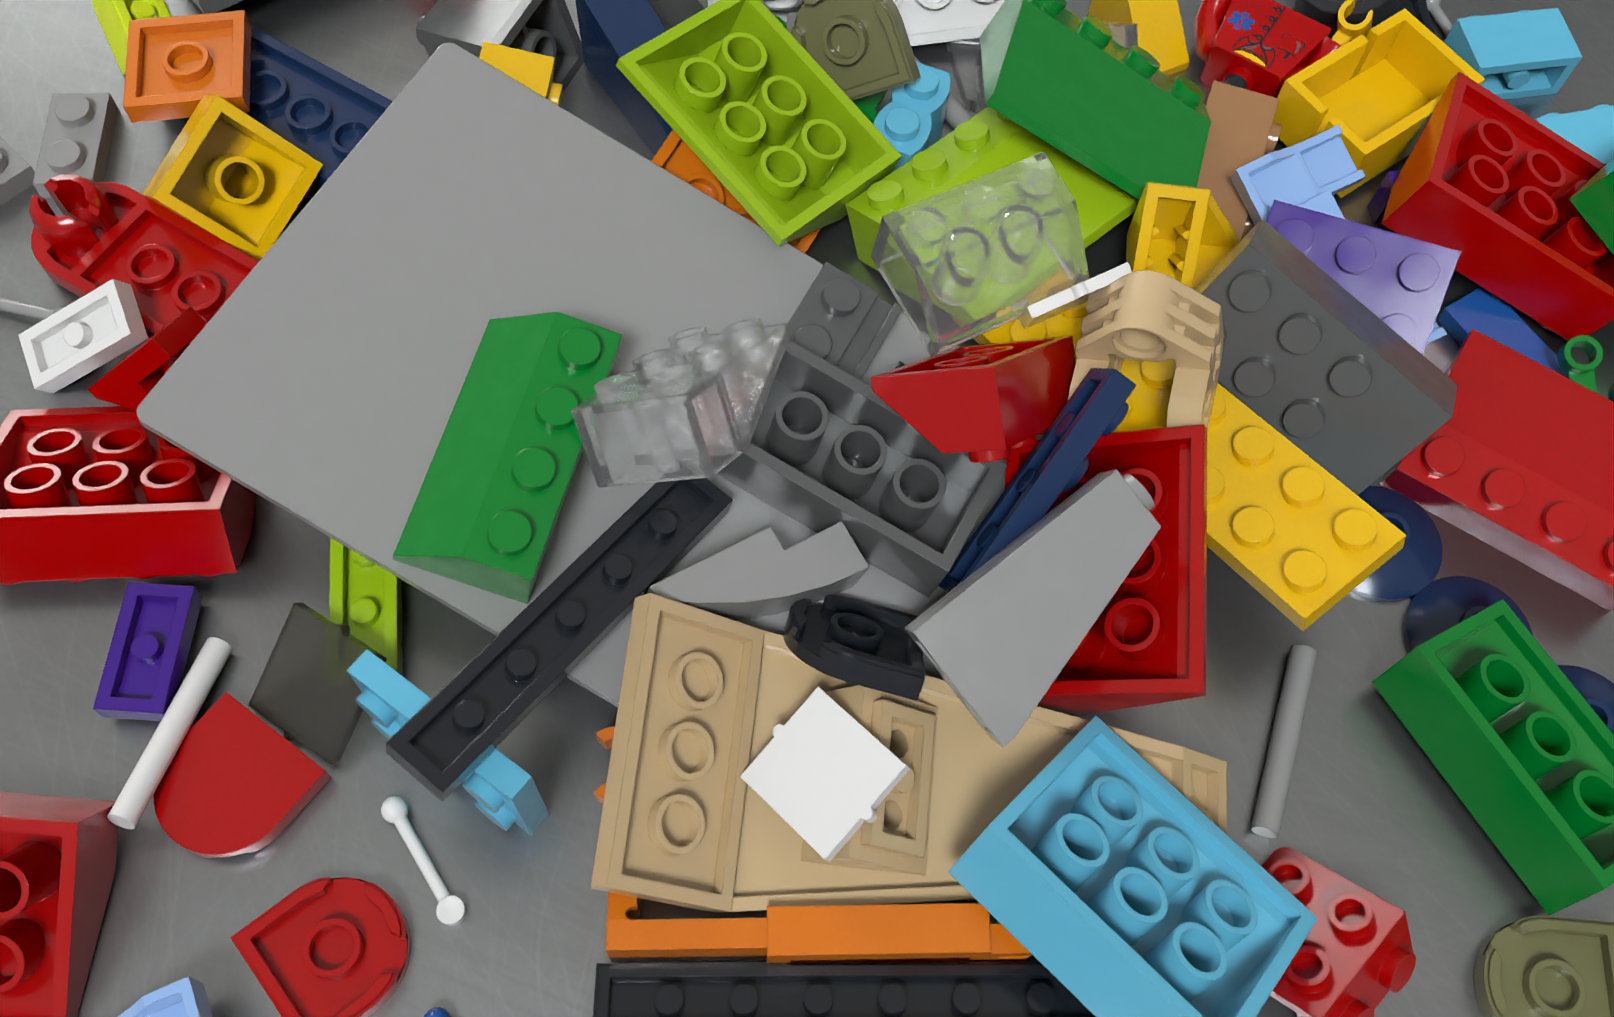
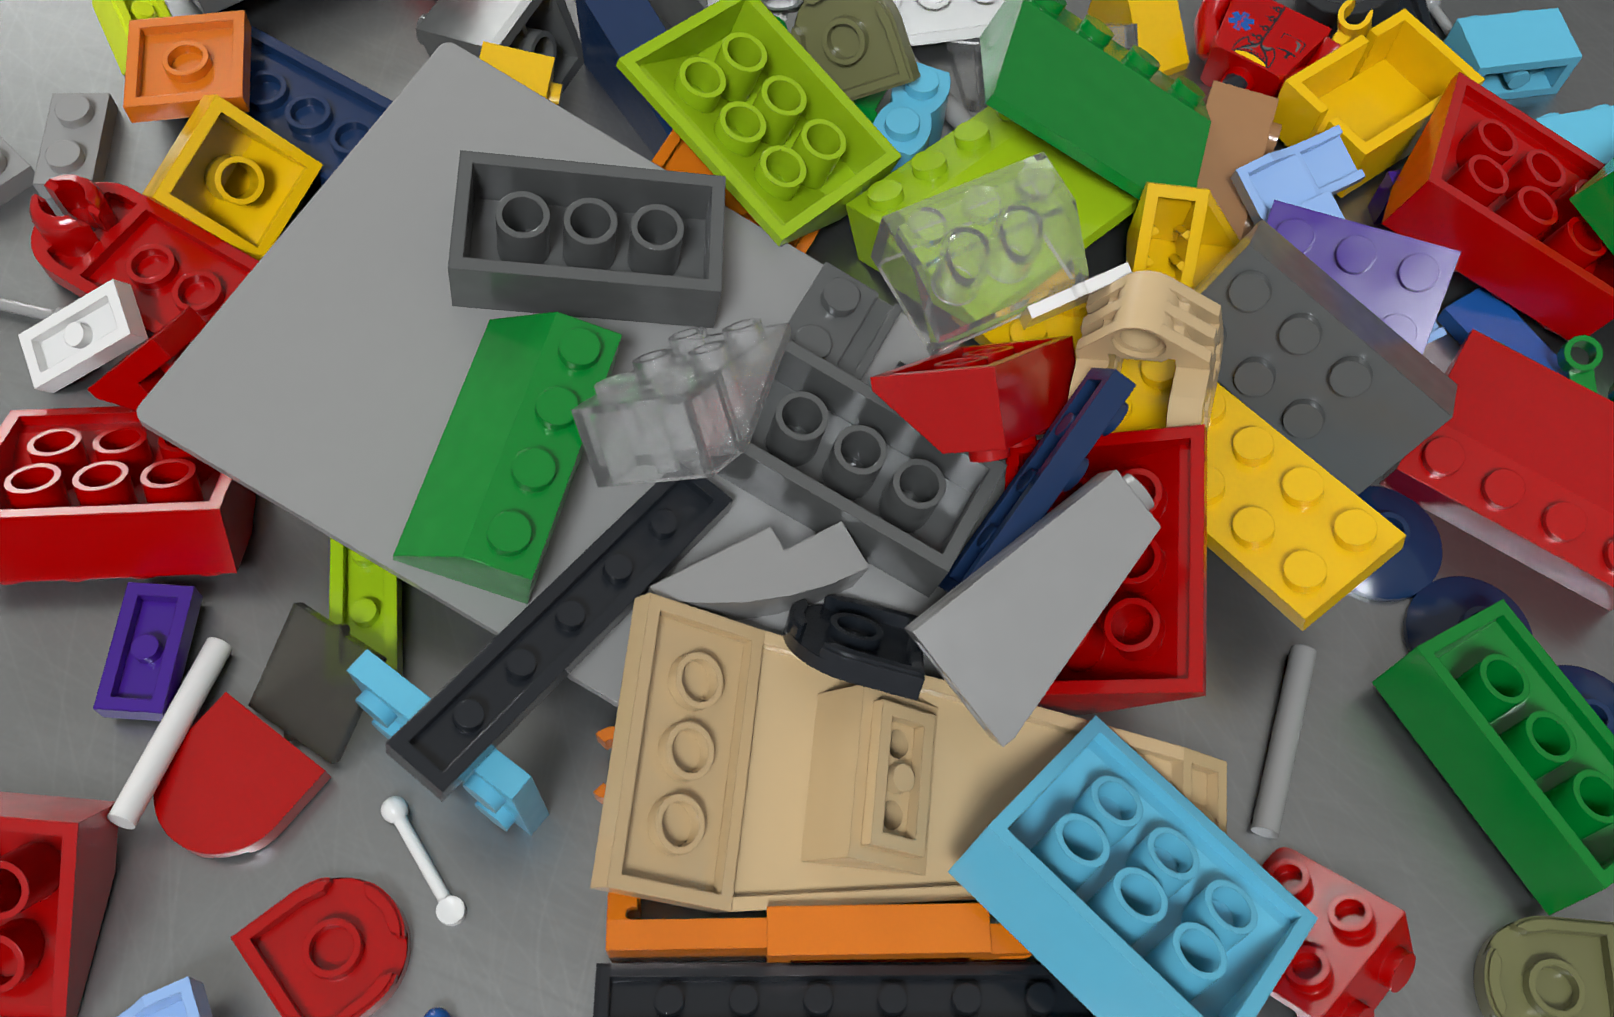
(587, 240): none -> dark grey brick
(824, 774): white piece -> none

